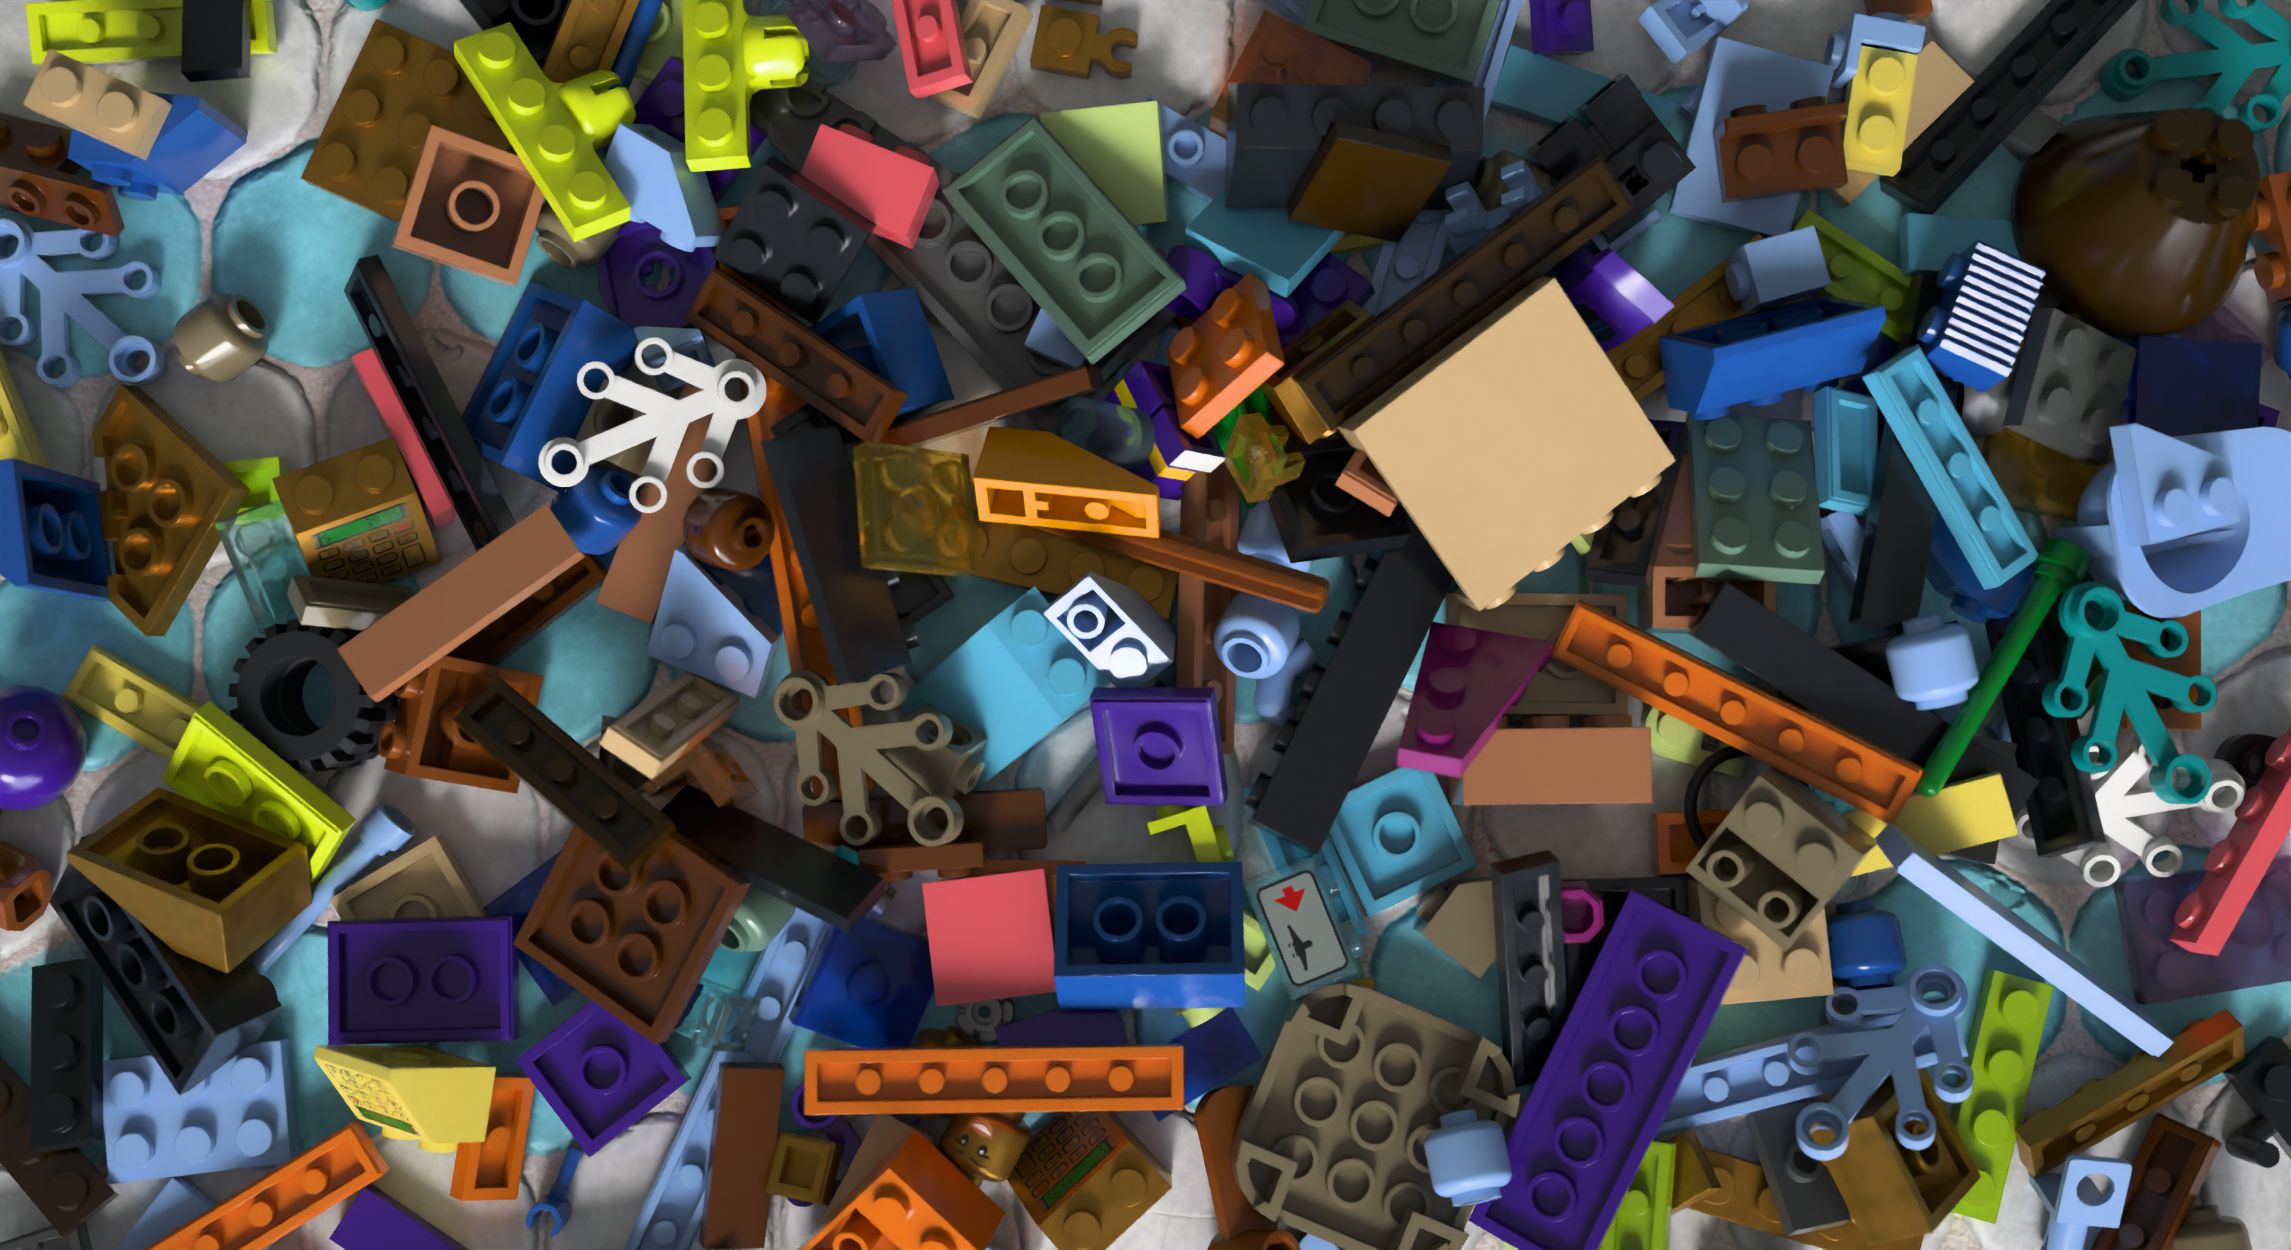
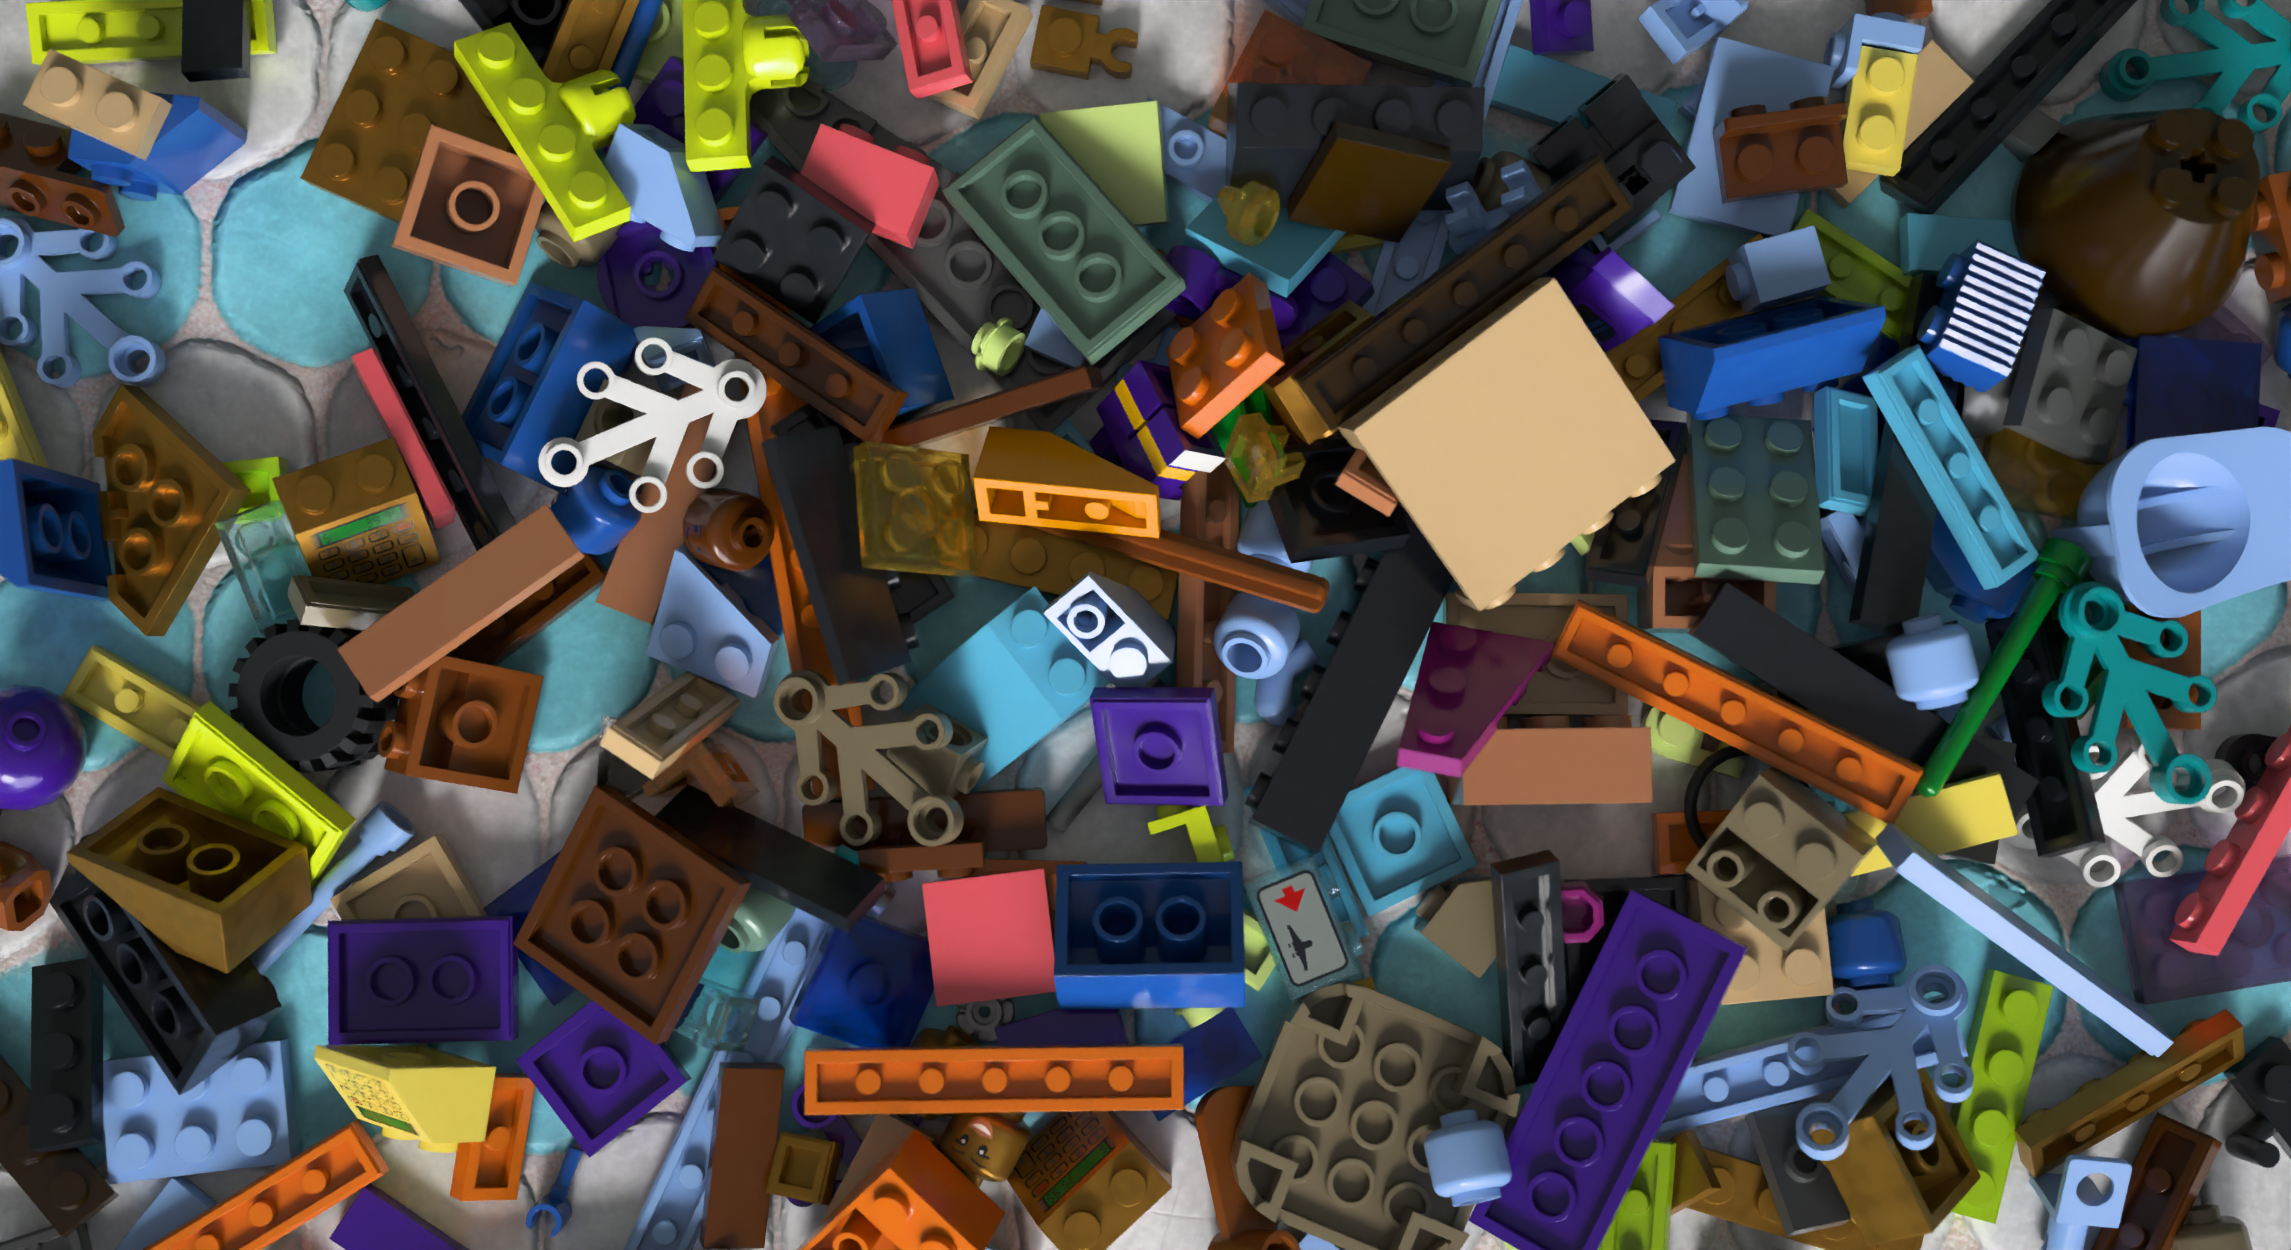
(221, 337): dark tan head -> none
(565, 775): dark brown tile -> none
(998, 347): none -> yellowish green plate
(1107, 430): clear light blue tile -> none
(1249, 211): none -> clear yellow tile
(2170, 486): light blue wing -> none

